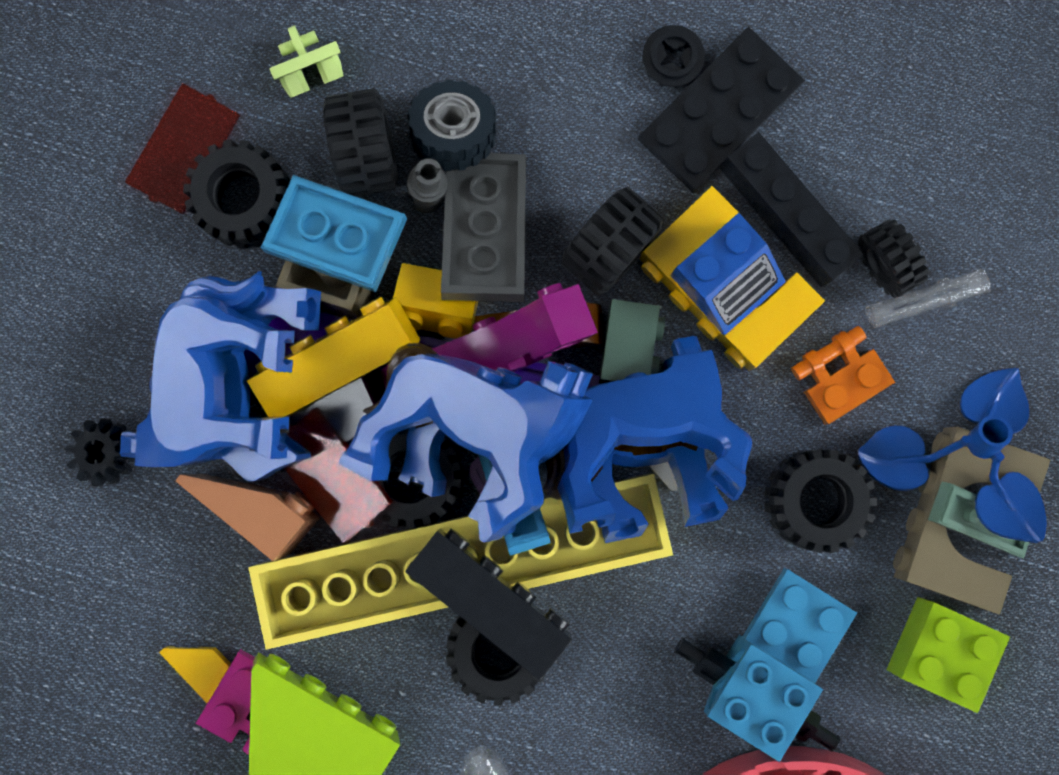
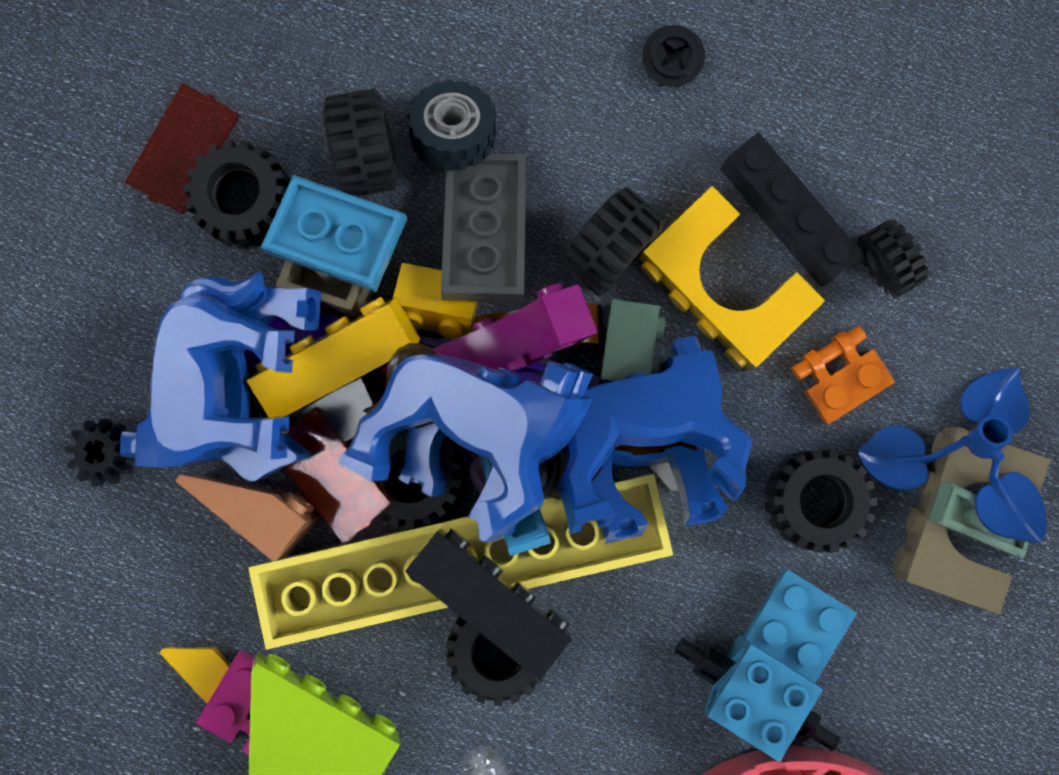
(291, 72): yellowish green hips -> none
(426, 186): dark grey arm -> none
(720, 109): black plate -> none
(729, 274): blue slope -> none
(948, 654): lime brick -> none
(969, 284): clear pin -> none

